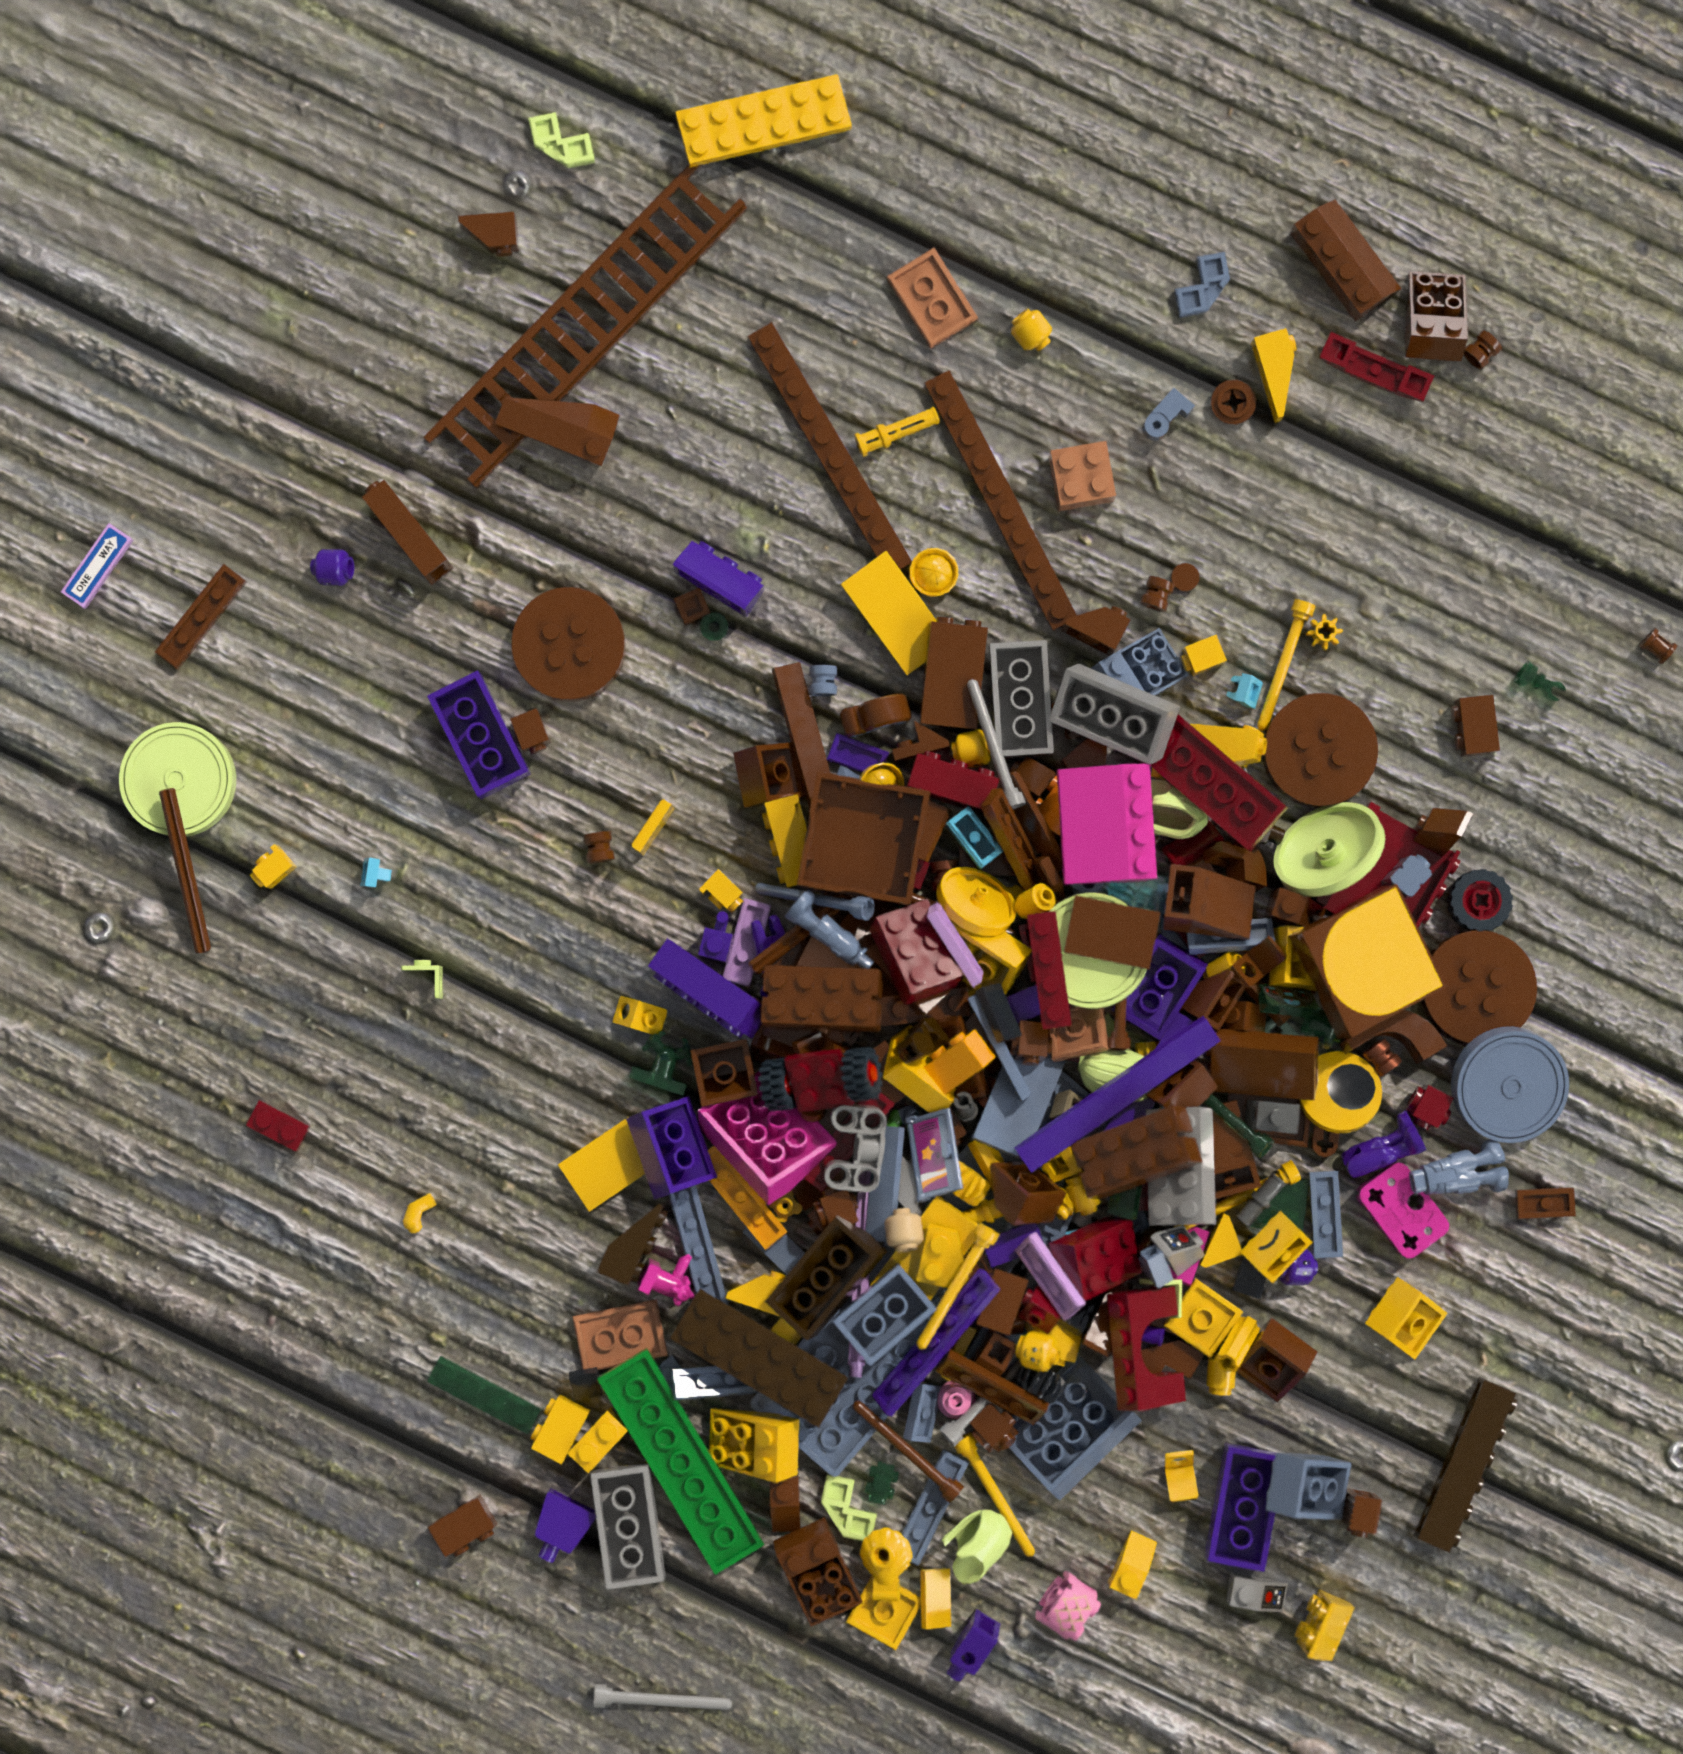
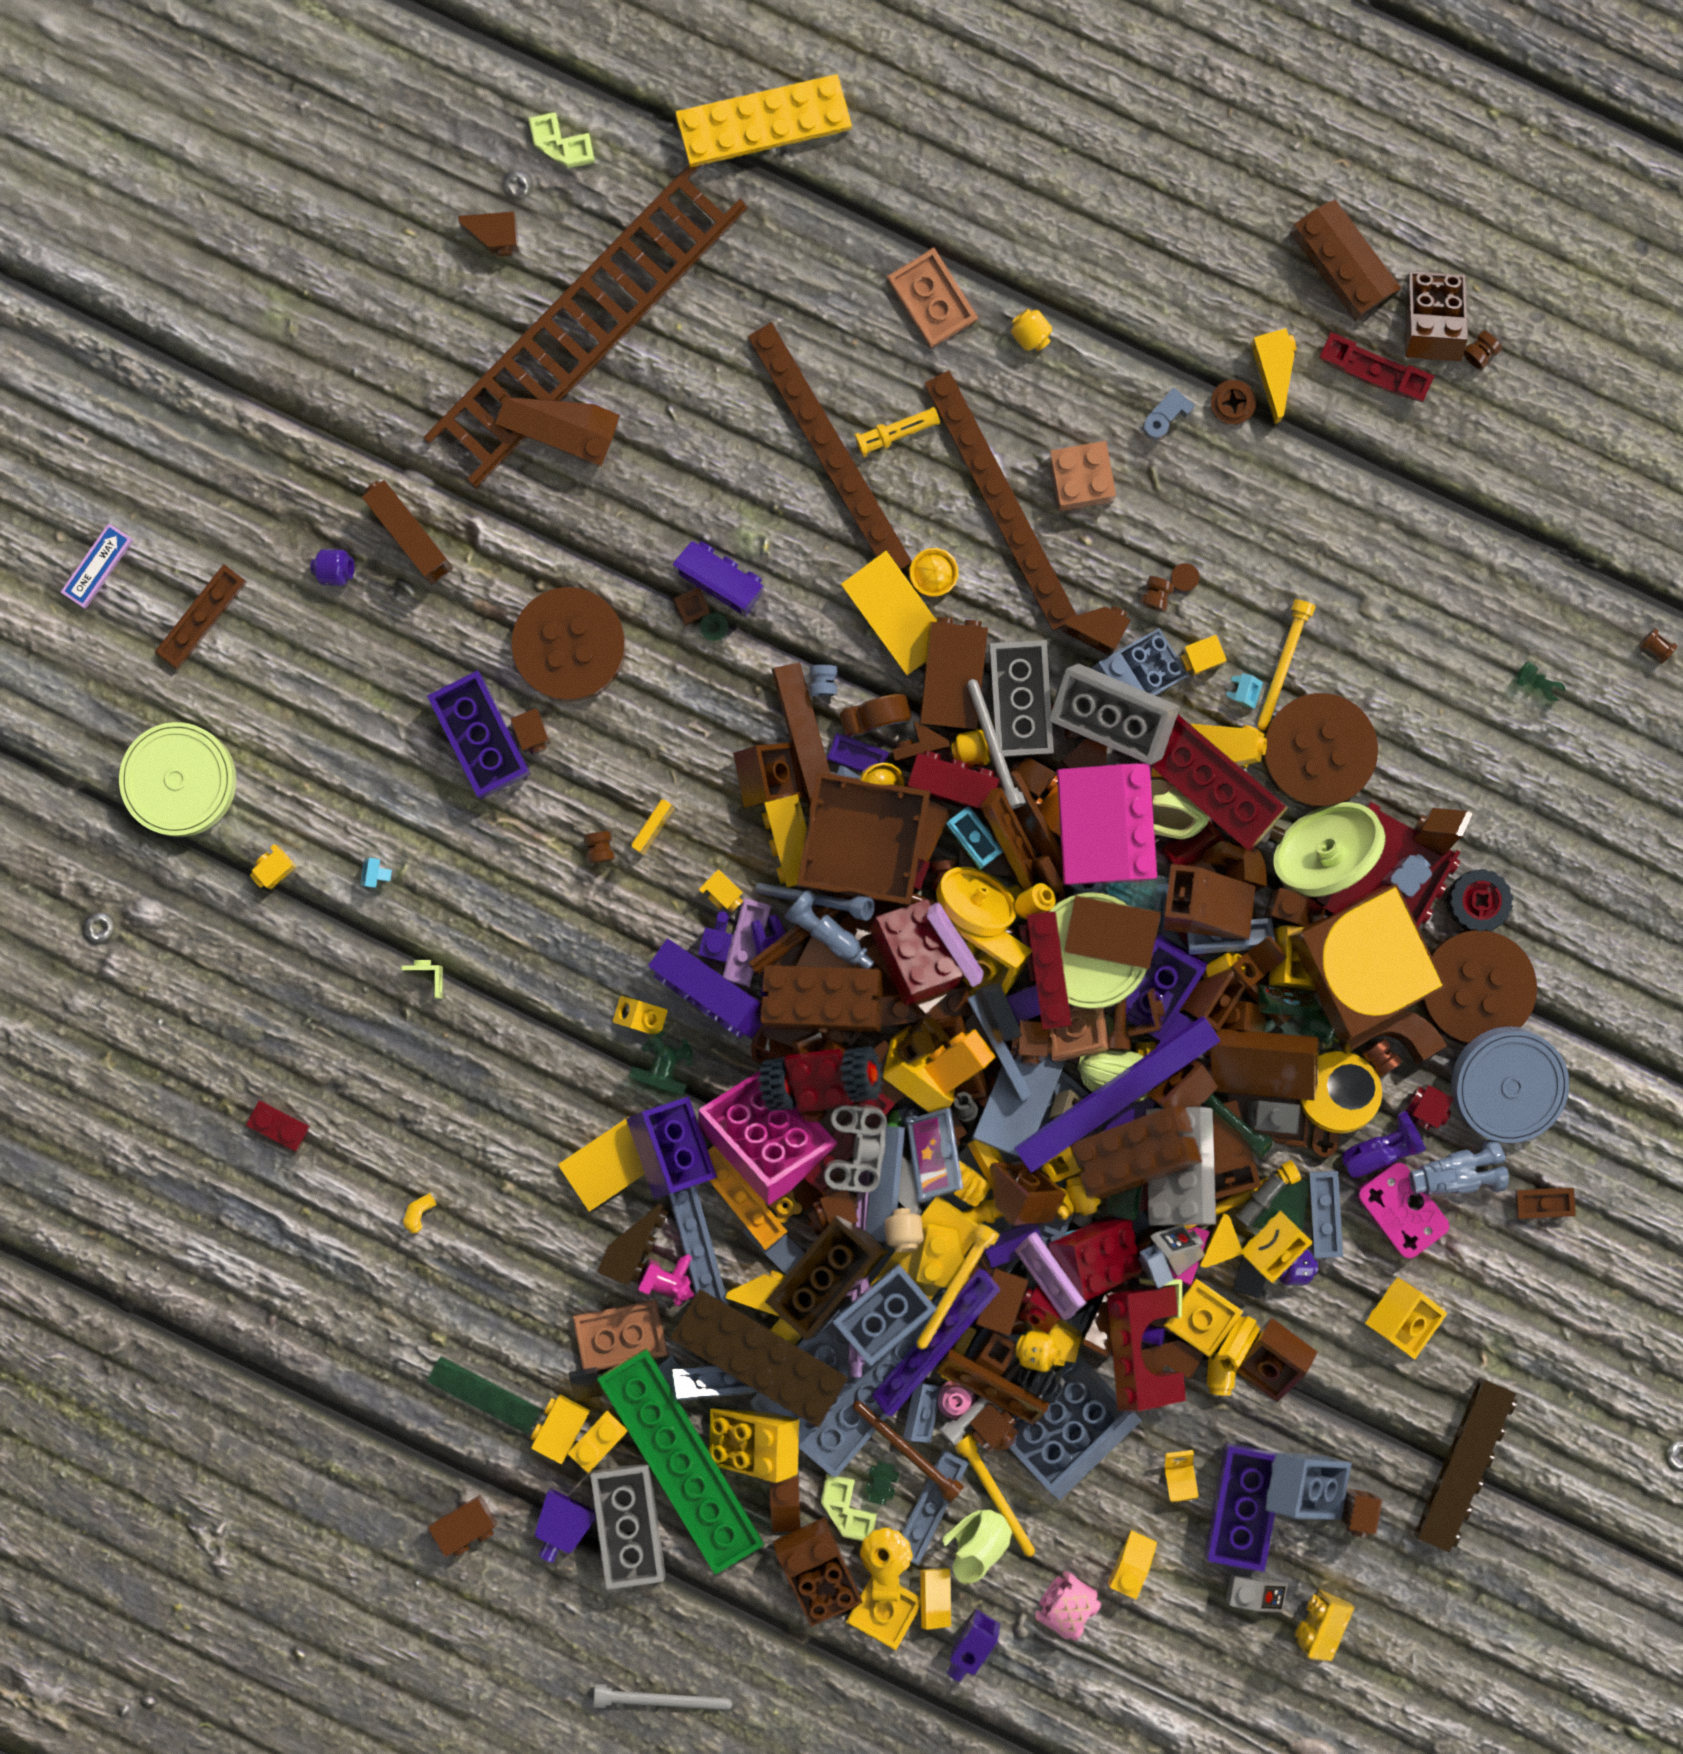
(185, 870): reddish brown axle -> none
(724, 1072): reddish brown slope -> none
(1157, 1011): none -> reddish brown bracket
(1199, 298): sand blue tile -> none
(1319, 638): yellow gear -> none
(1475, 725): reddish brown brick -> none

